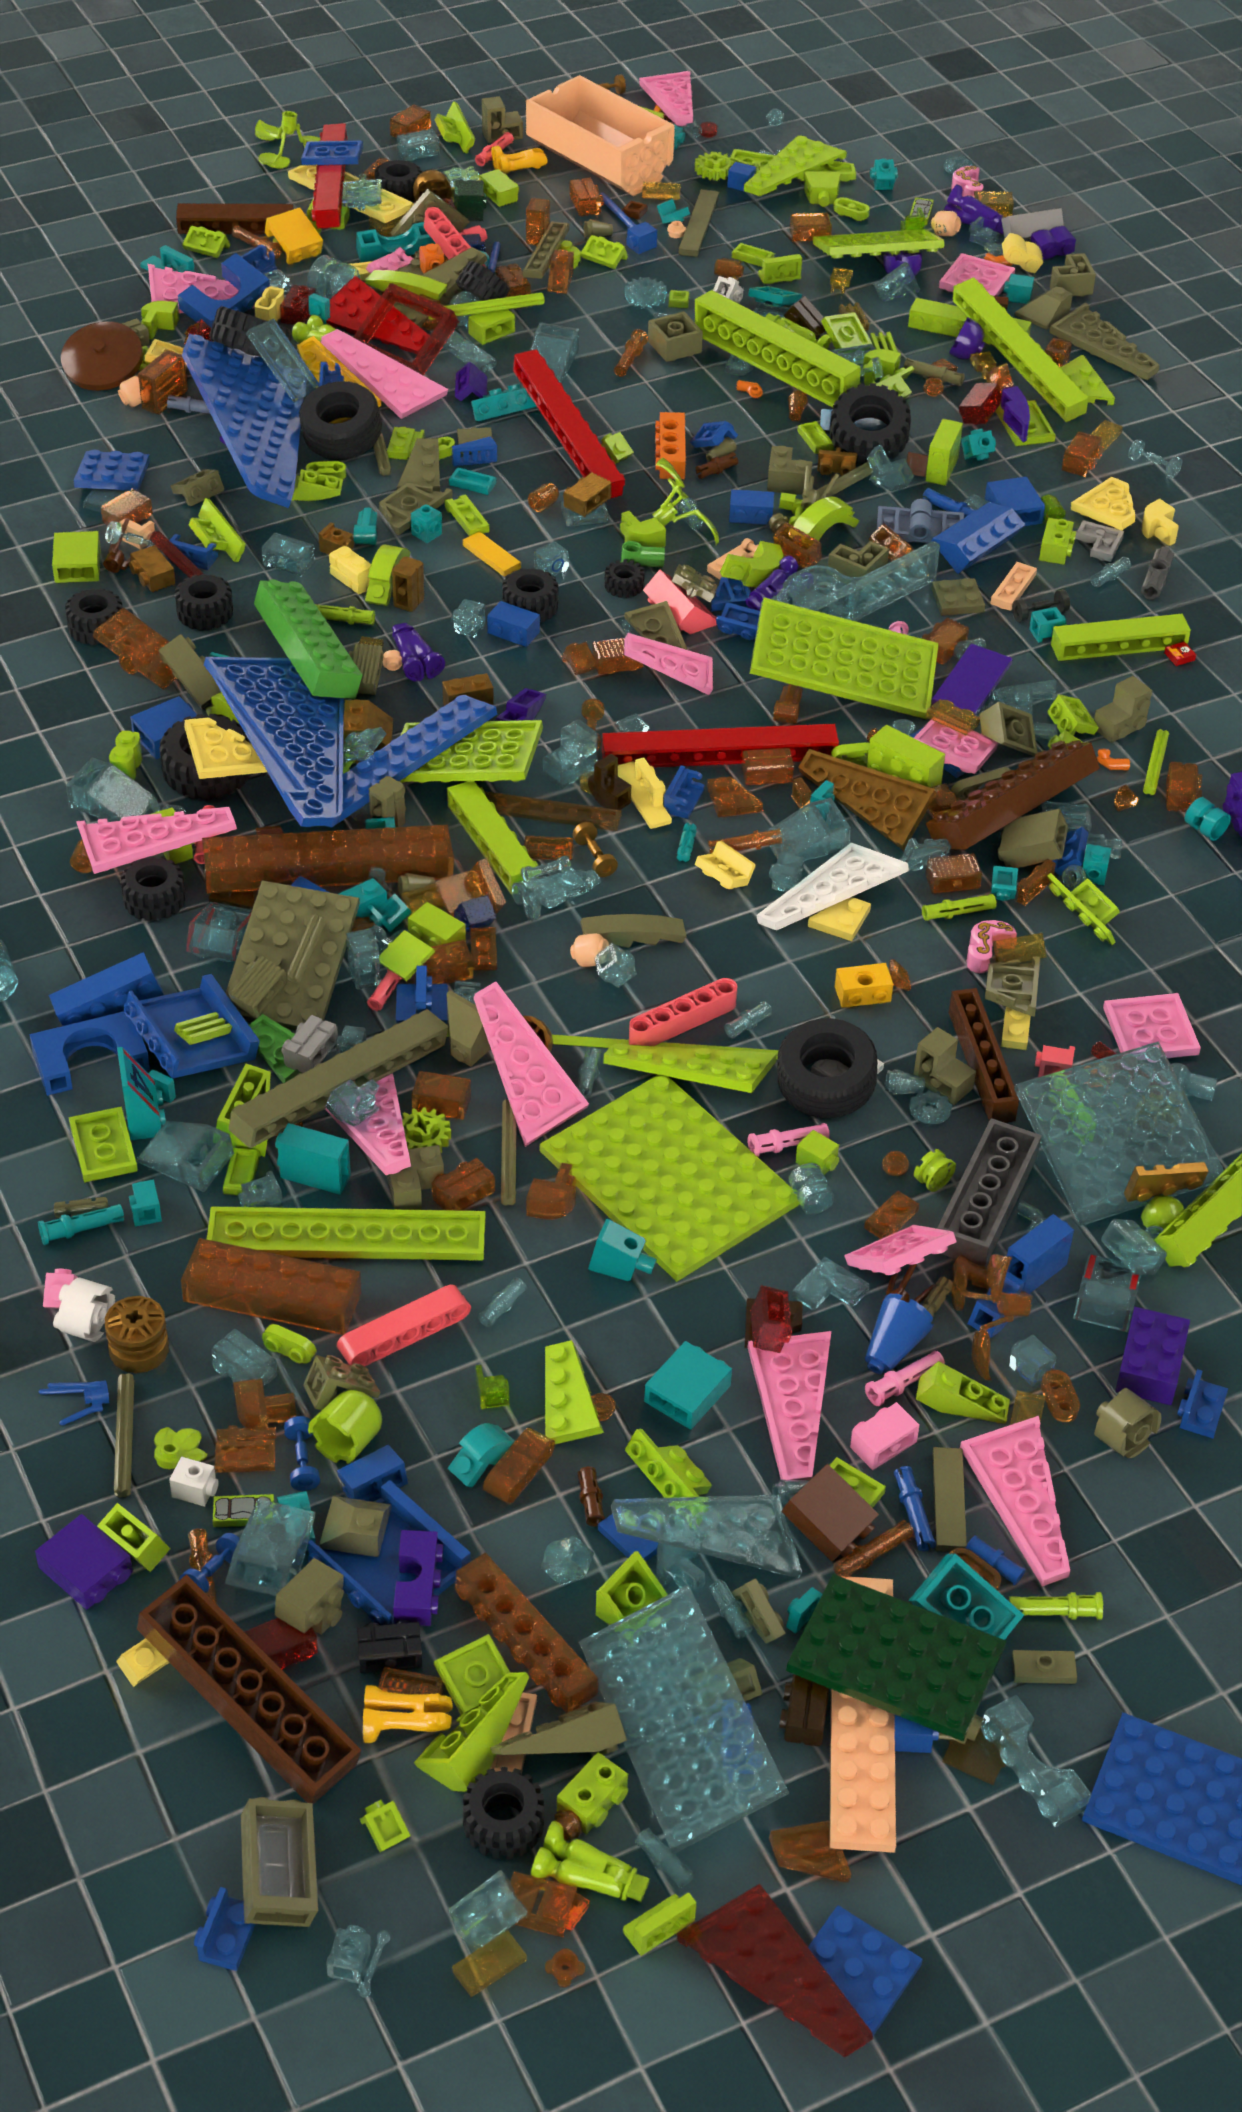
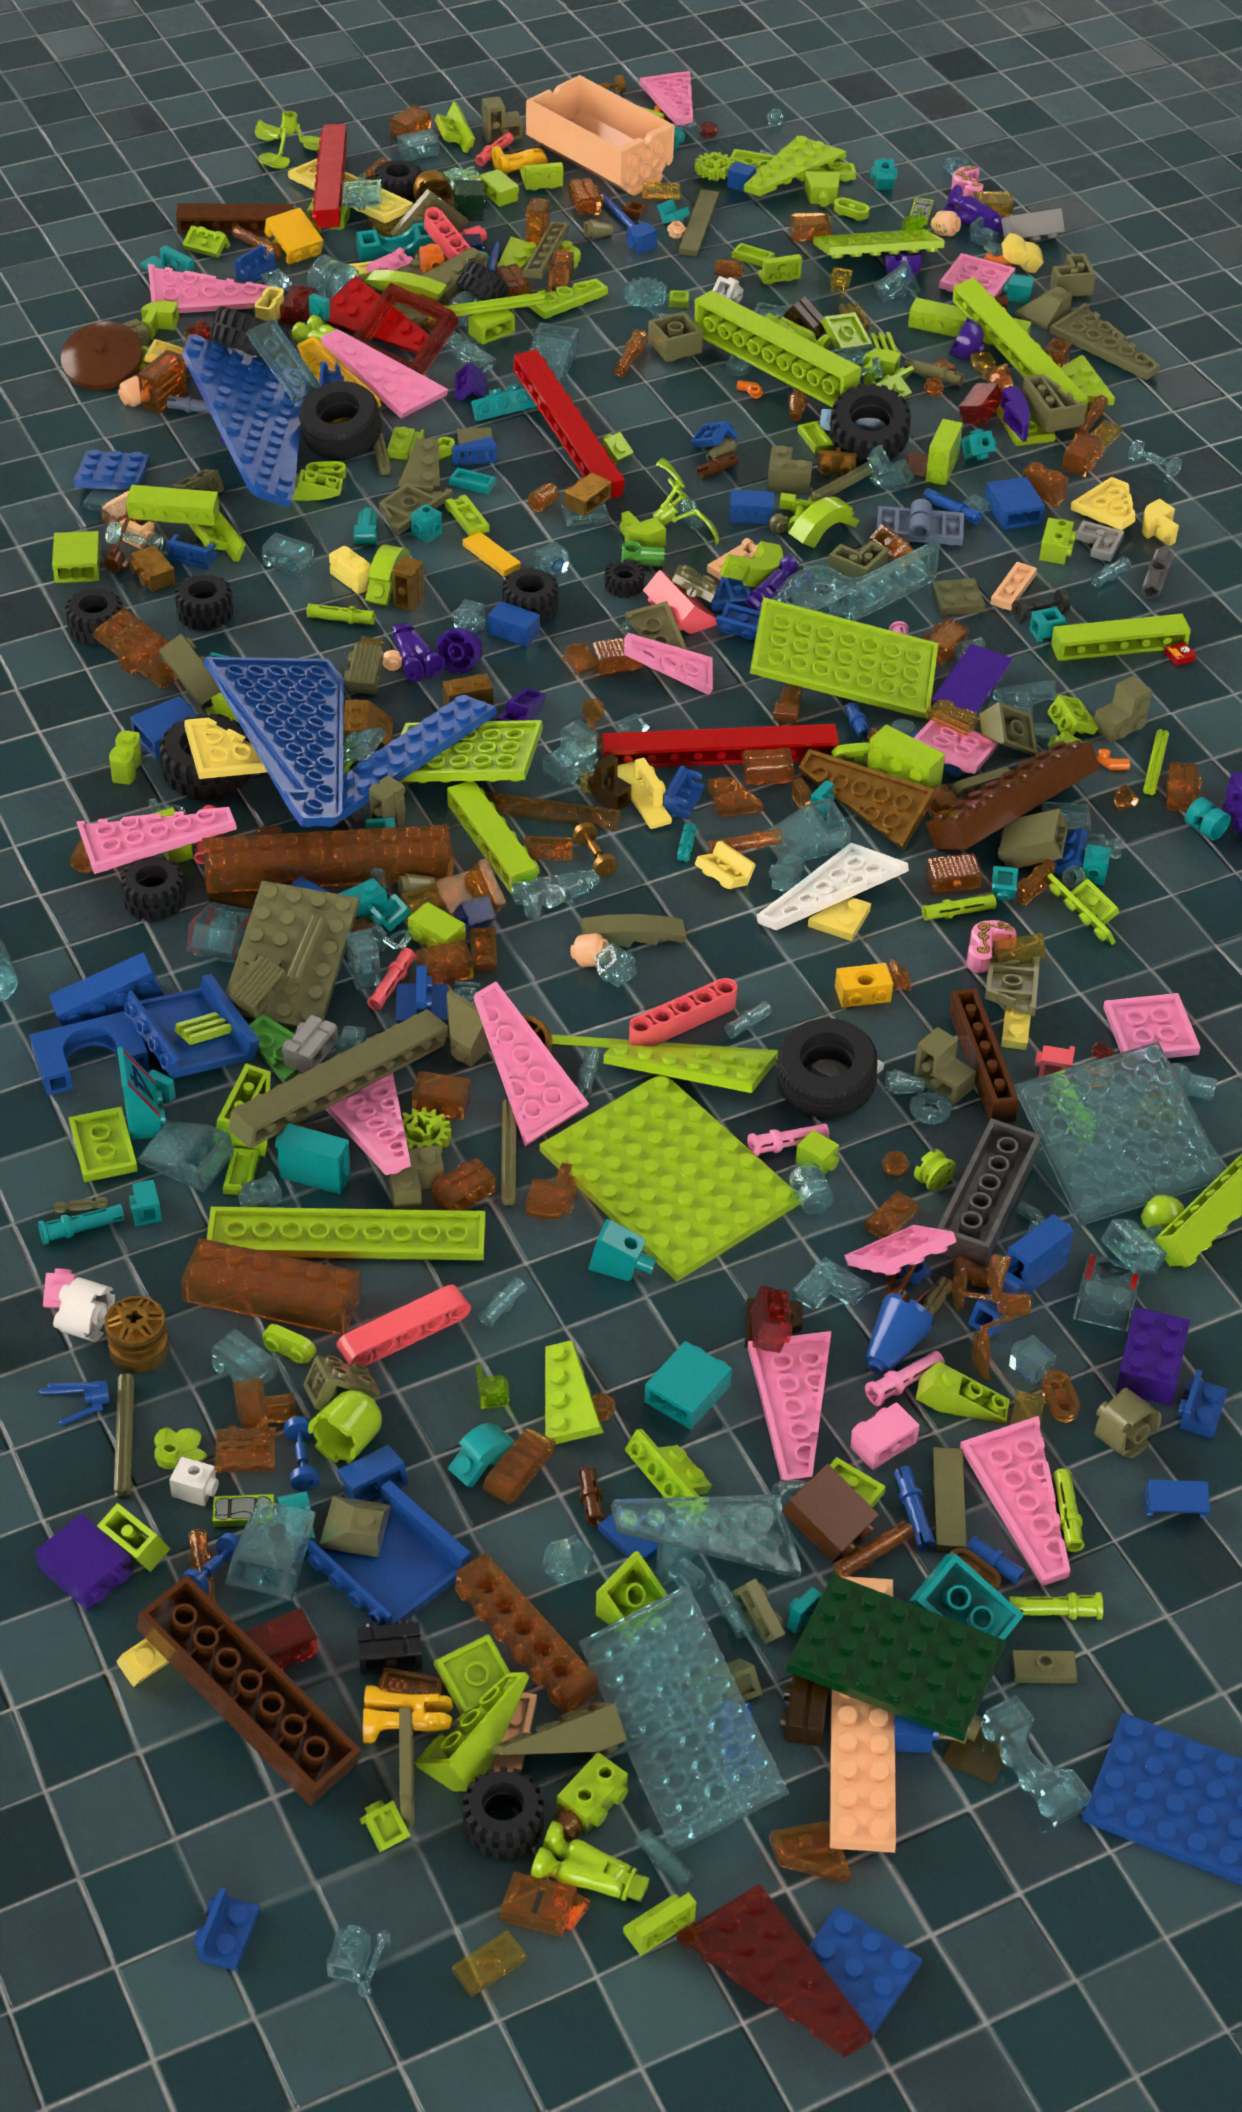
(106, 792): clear light blue slope -> none
(172, 505): none -> lime brick
(174, 554): clear red axle -> none
(241, 275): blue arch -> none
(278, 1862): piece -> none
(307, 639): bright green brick -> none
(311, 1598): olive brick -> none
(332, 152): blue tile -> none
(333, 538): pearl gold brick -> none
(353, 1103): clear light blue brick -> none
(405, 955): lime piece -> none
(406, 1766): none -> olive tile
(418, 1556): dark purple arch -> none
(460, 649): none -> dark purple cylinder
(487, 1911): clear light blue bracket -> none
(517, 252): none -> lime wing
(542, 176): none -> lime bracket
(554, 886): clear light blue plate -> none
(568, 1958): clear orange plate -> none
(569, 297): none -> lime wing
(604, 251): lime bracket -> none
(670, 443): orange brick -> none
(775, 295): teal plate -> none
(798, 545): clear orange brick -> none
(809, 494): olive plant -> none
(857, 720): none -> blue pin
(917, 854): clear light blue wing -> none
(918, 1274): none -> blue plate
(978, 535): blue slope -> none
(1049, 484): none -> clear orange brick
(1052, 406): none -> olive wedge
(1053, 508): clear neon green brick -> none
(1054, 242): dark purple brick -> none
(1069, 1518): none -> lime pin
(1093, 413): none -> clear orange pin
(1149, 1183): pearl gold wing -> none
(1177, 1497): none -> blue hinge

